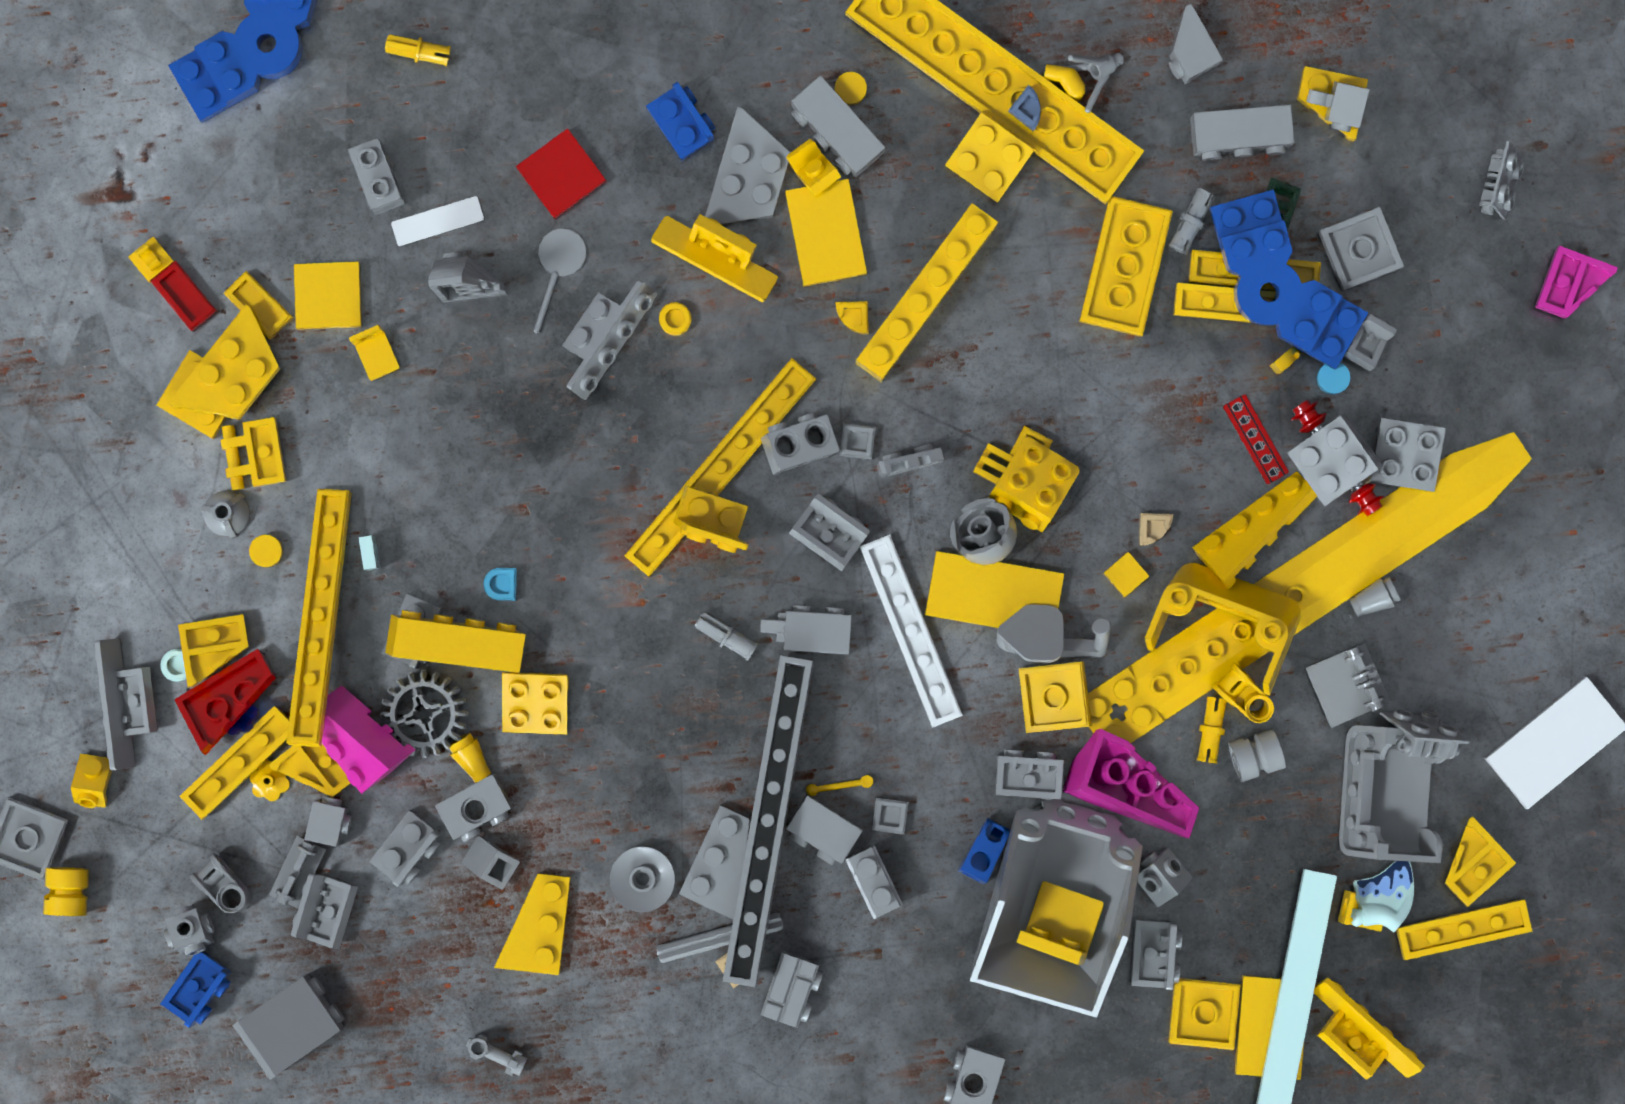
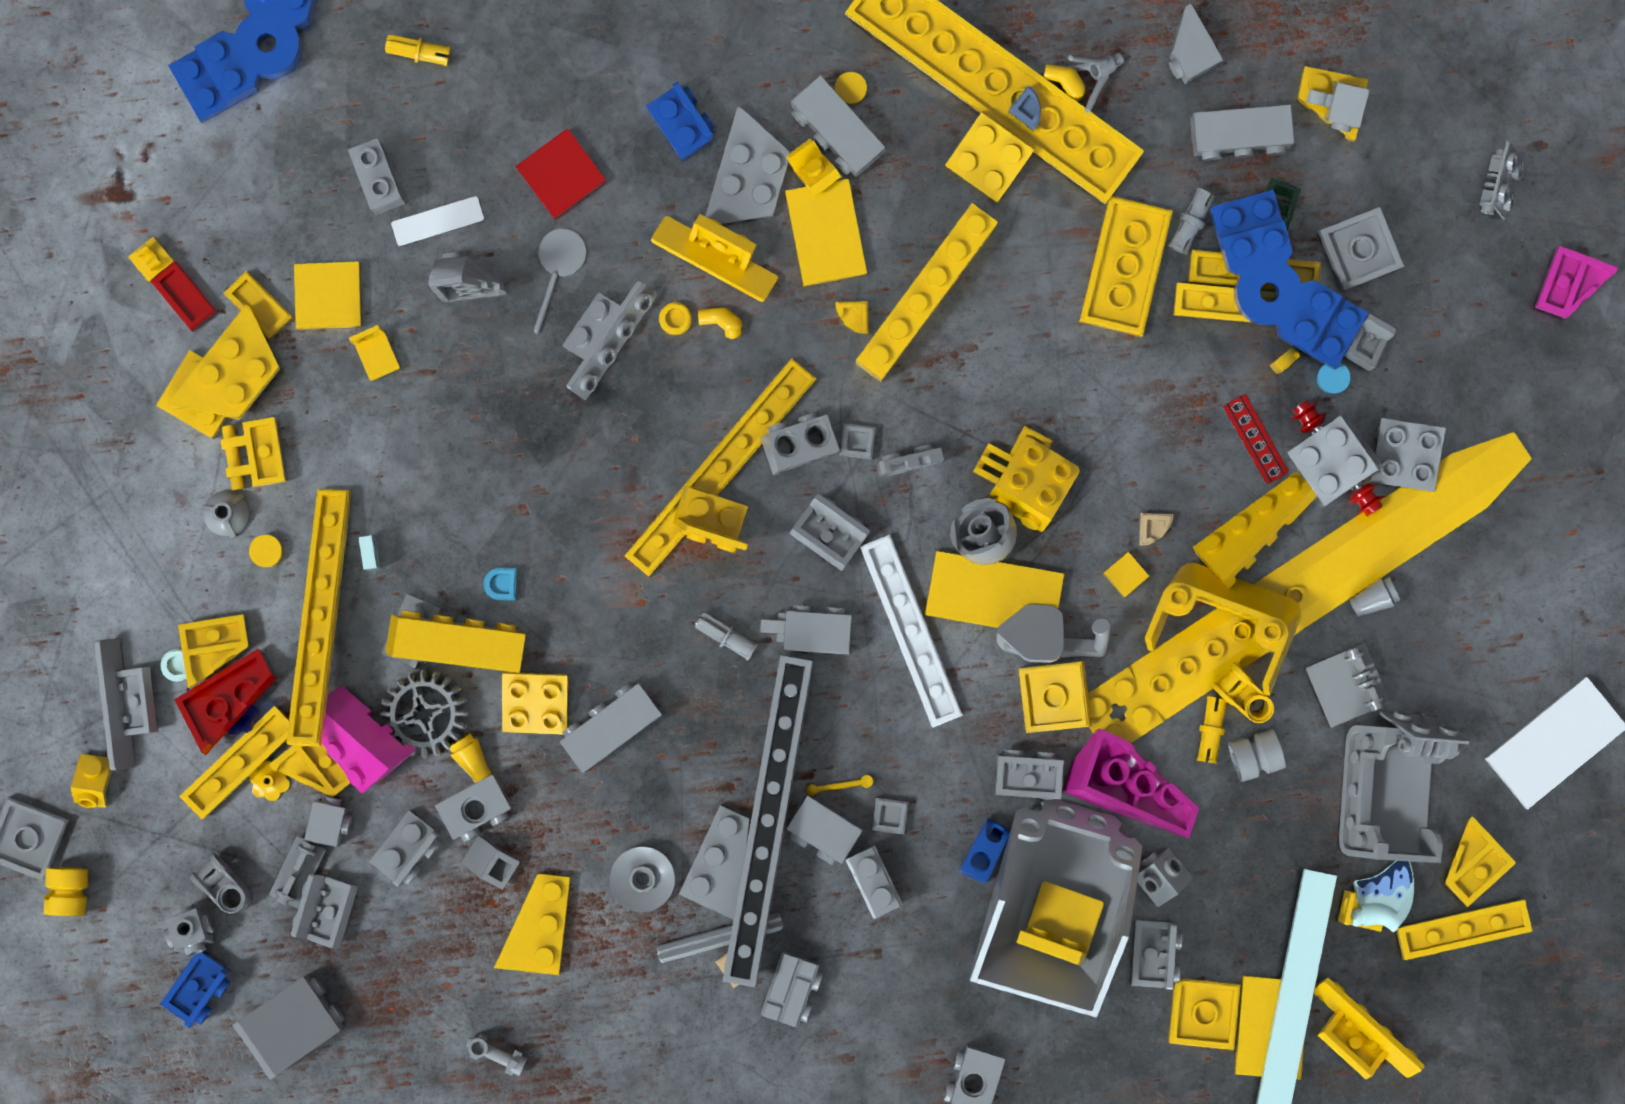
(610, 726): none -> light grey brick
(724, 318): none -> yellow arm

